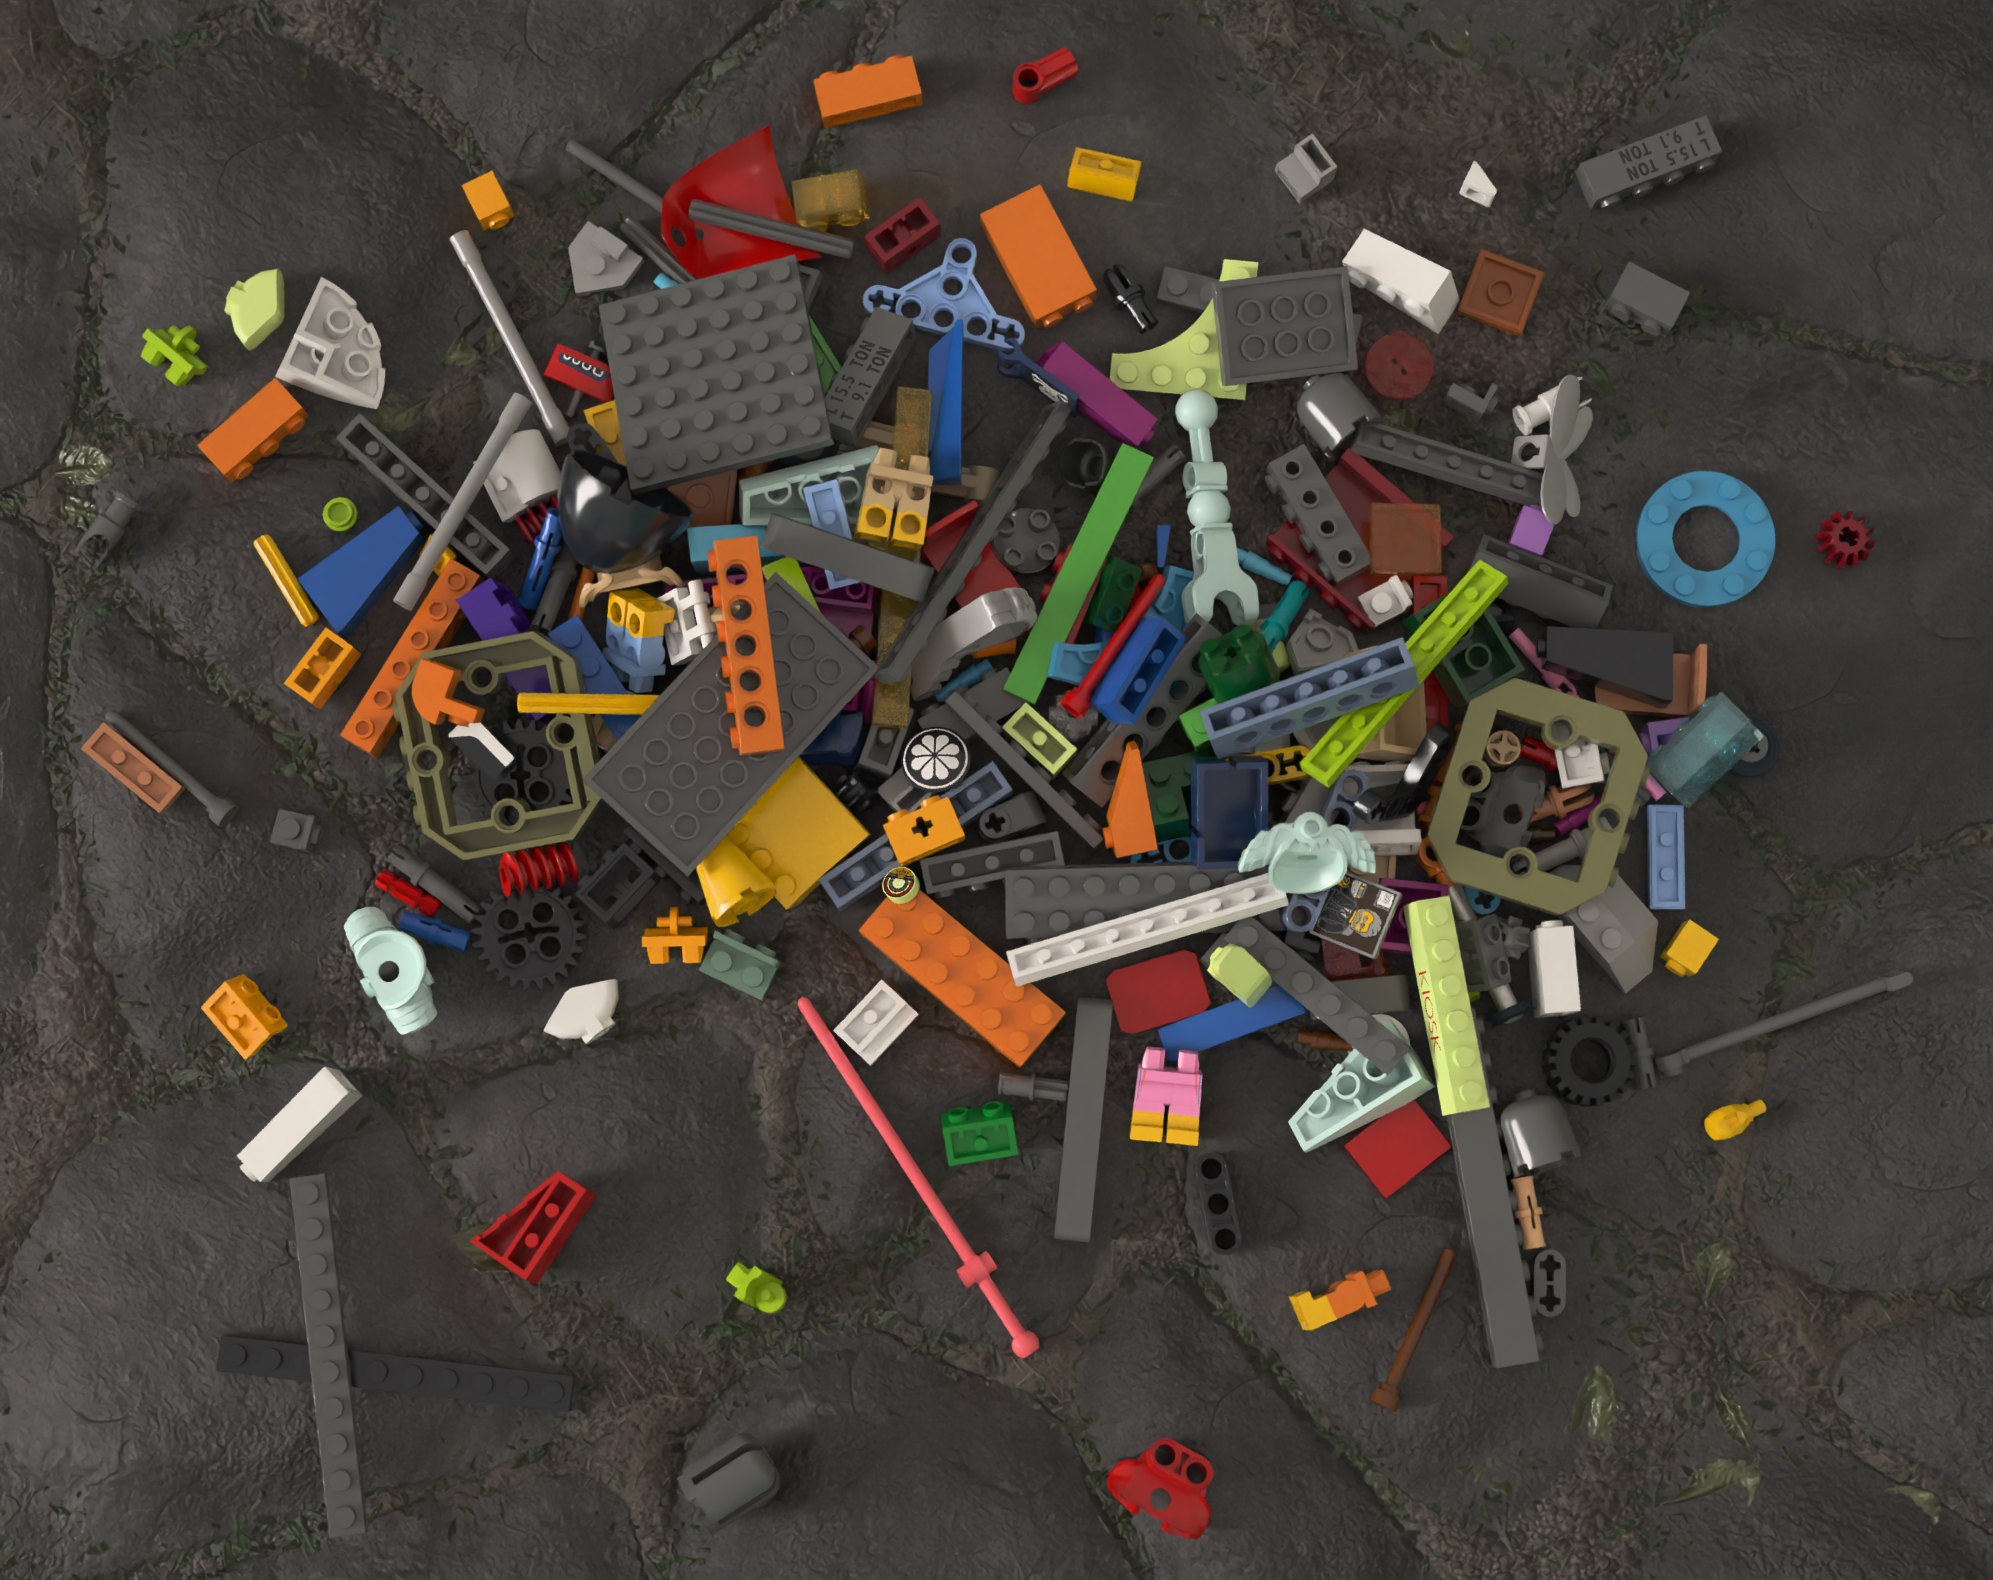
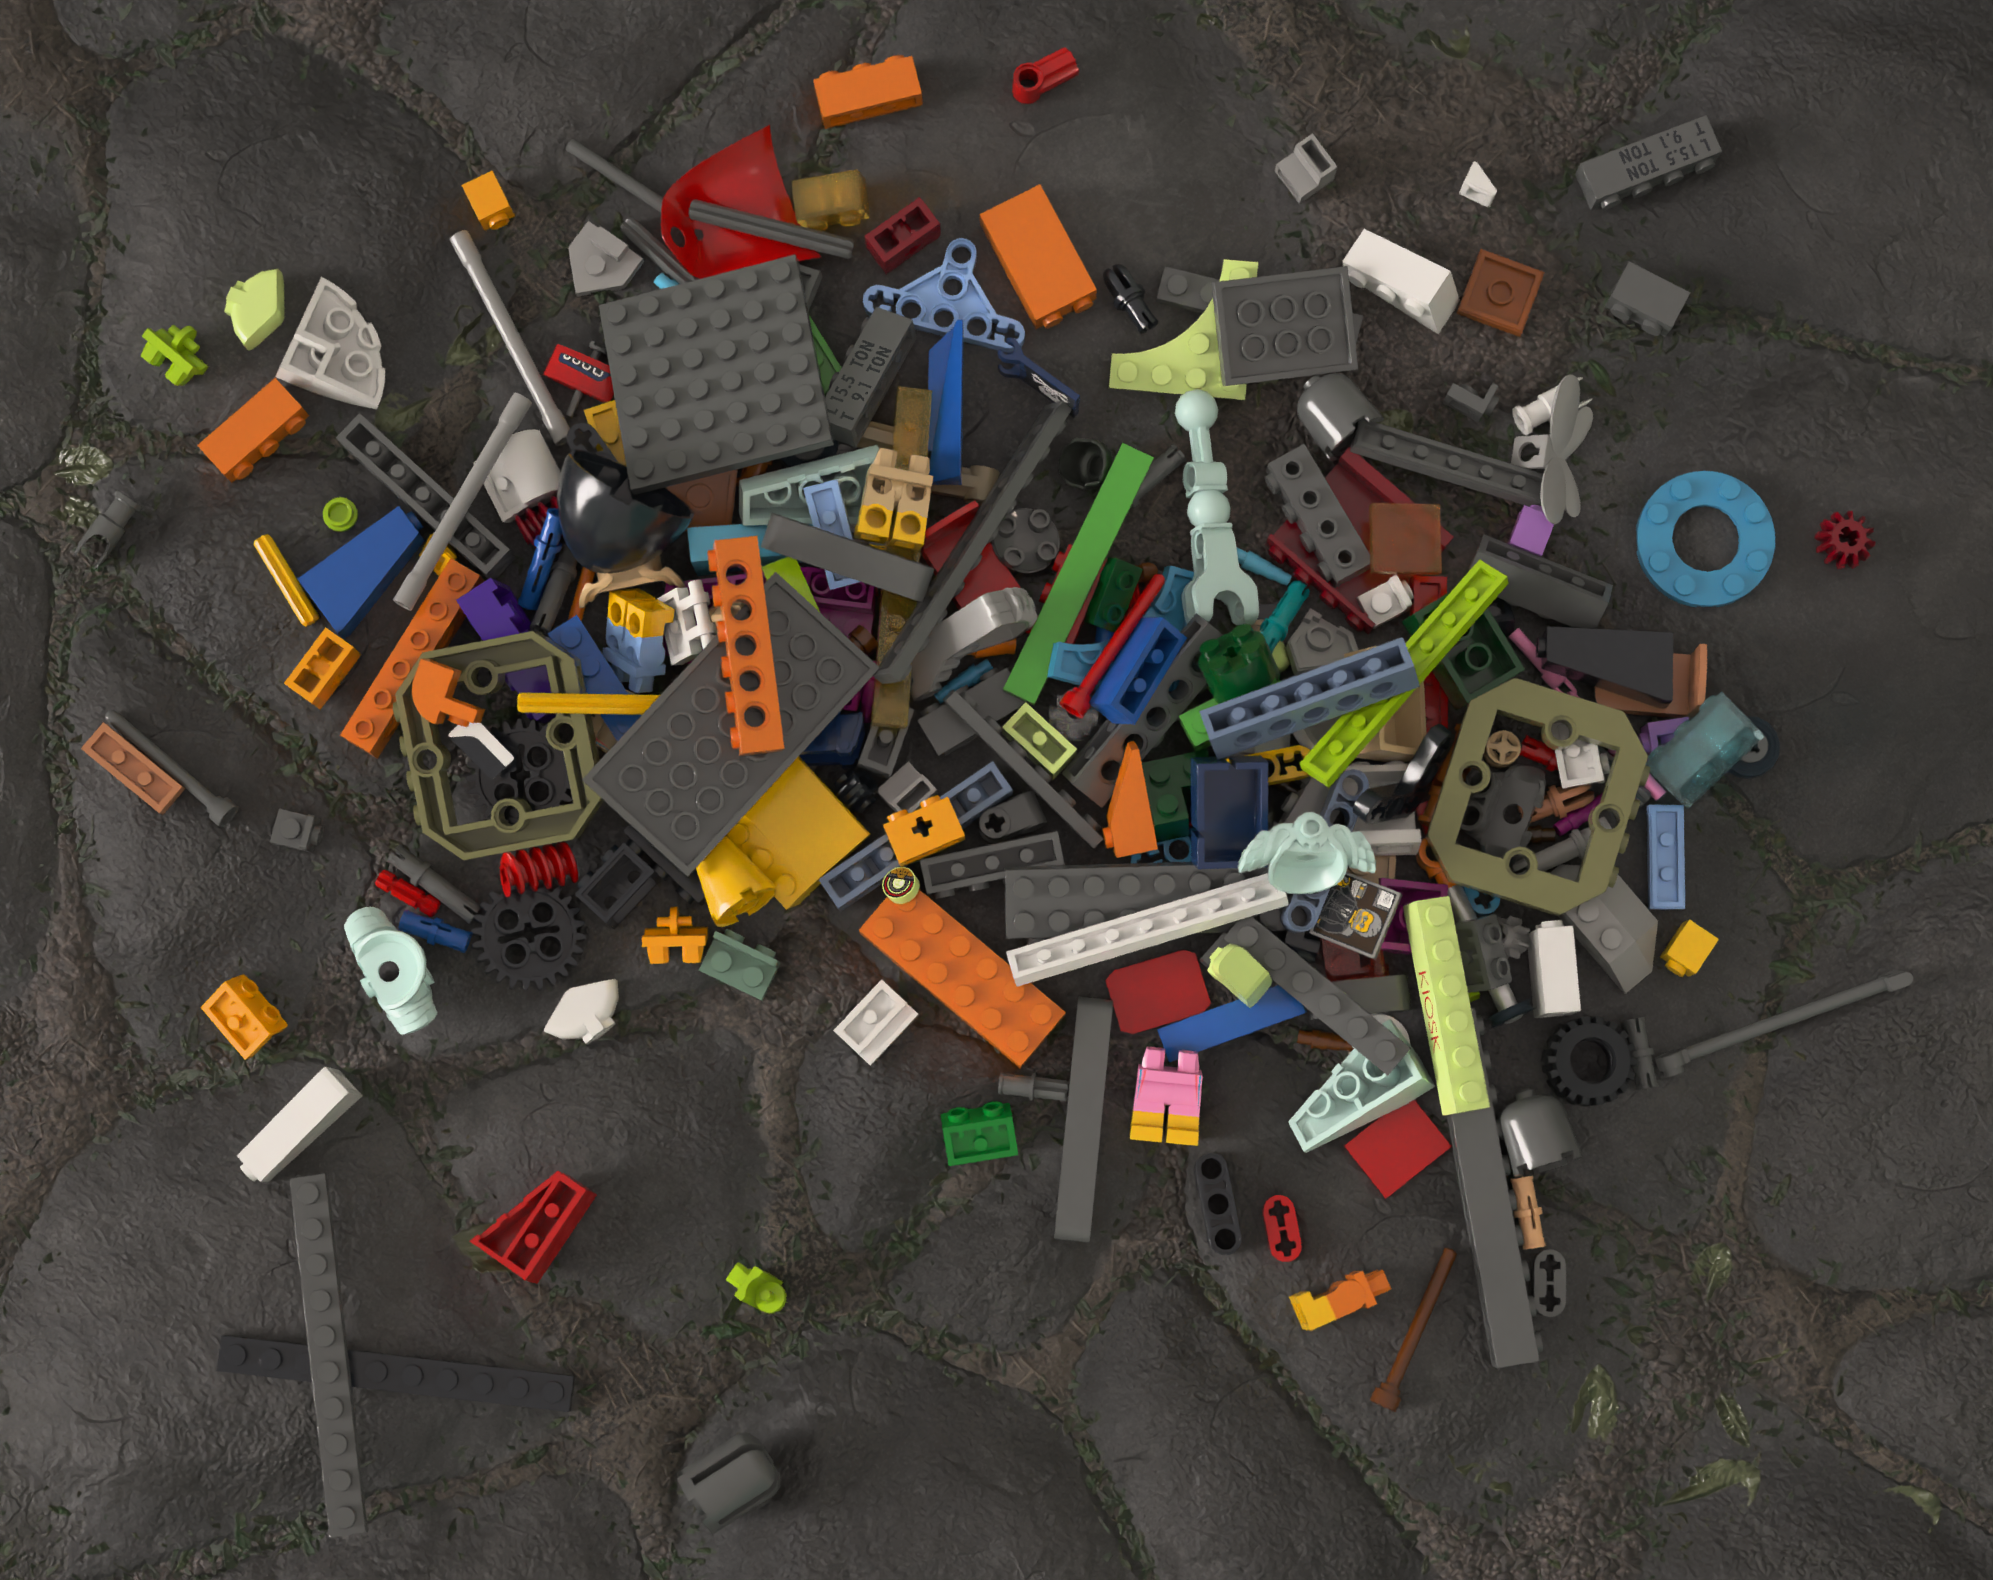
(935, 759): dish -> none
(975, 1268): coral bar -> none
(1100, 398): magenta slope -> none
(1104, 174): yellow slope -> none
(1135, 1480): red piece -> none
(1162, 537): blue piece -> none
(1290, 1226): none -> red beam
(1410, 356): clear red plate -> none
(1732, 1119): yellow piece -> none

